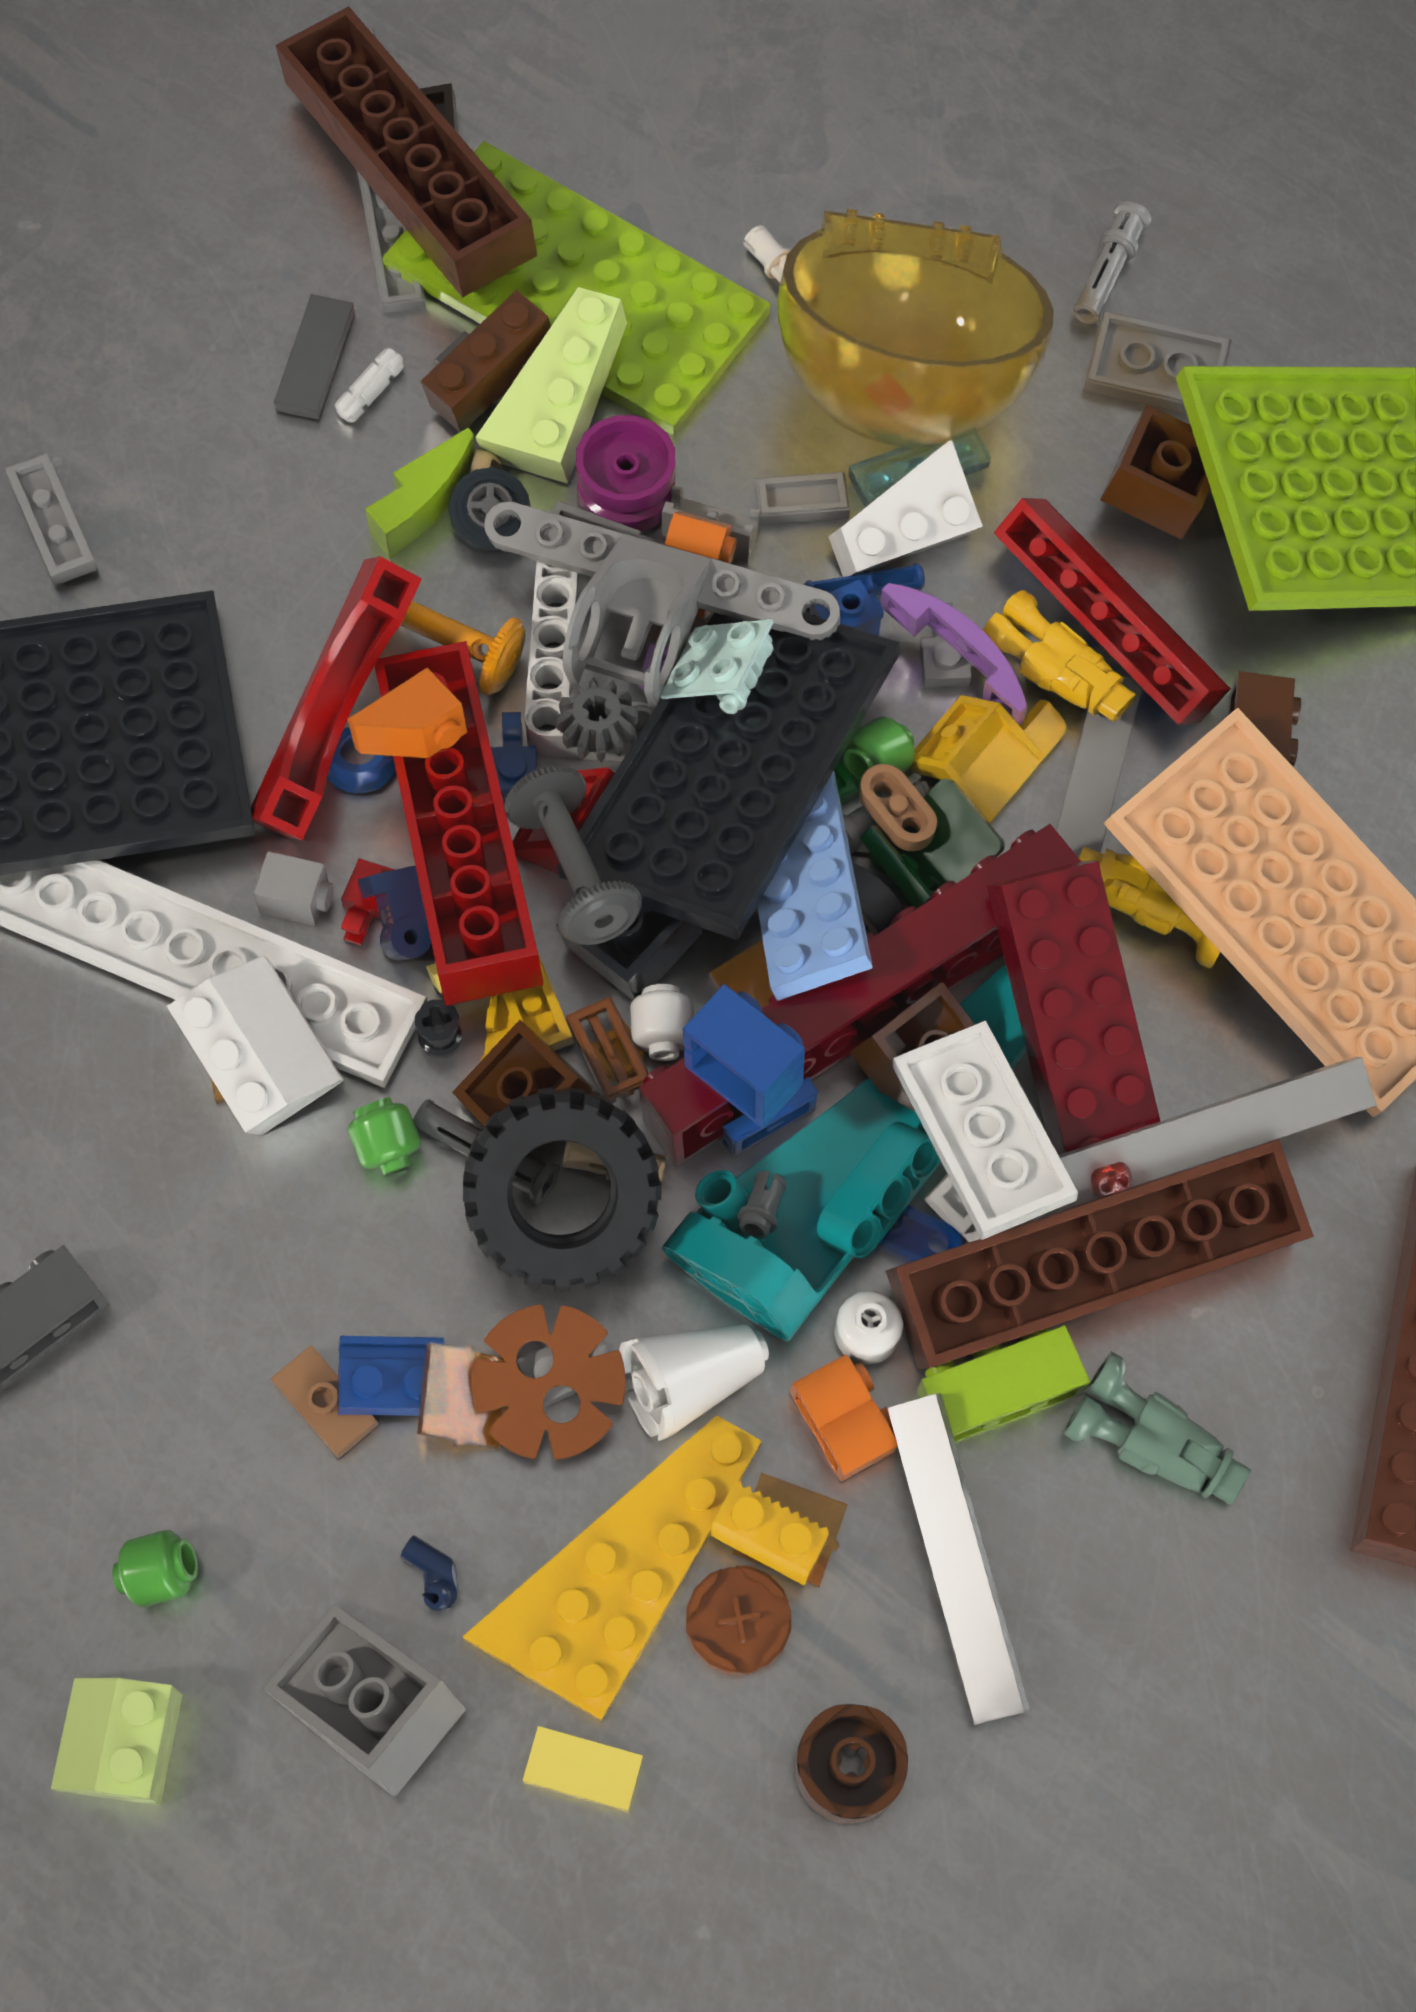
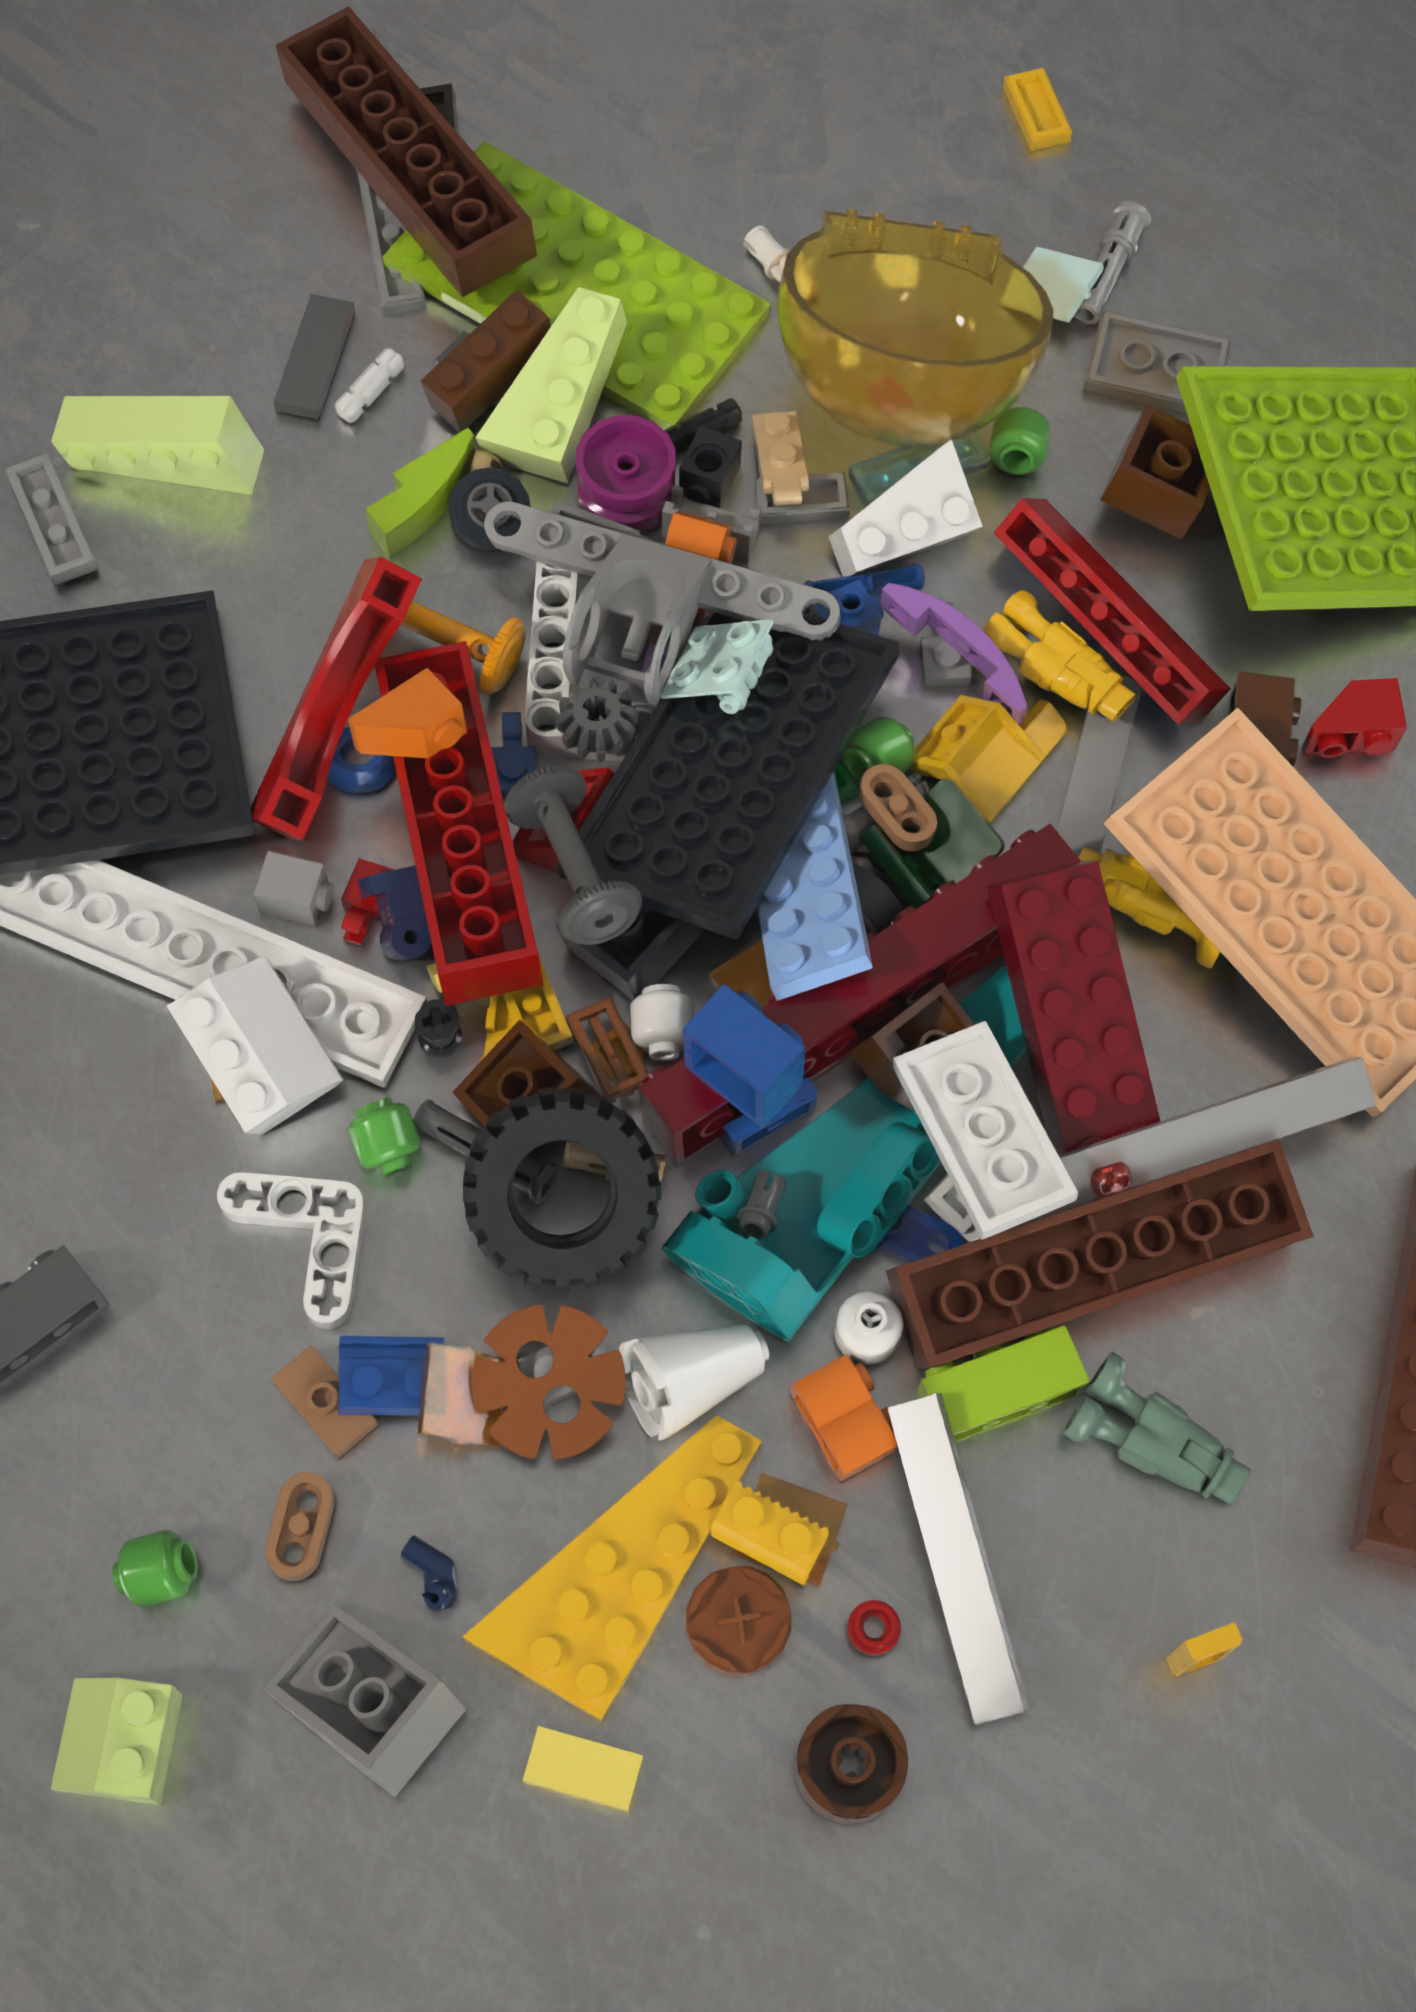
(161, 439): none -> yellowish green wedge
(299, 1527): none -> medium nougat plate
(325, 1227): none -> white beam
(712, 452): none -> black brick
(727, 415): none -> black axle
(780, 456): none -> tan hinge
(885, 1615): none -> red plate
(1020, 440): none -> bright green head
(1037, 109): none -> yellow tile
(1064, 279): none -> light aqua piece
(1204, 1649): none -> yellow tile
(1360, 719): none -> red slope

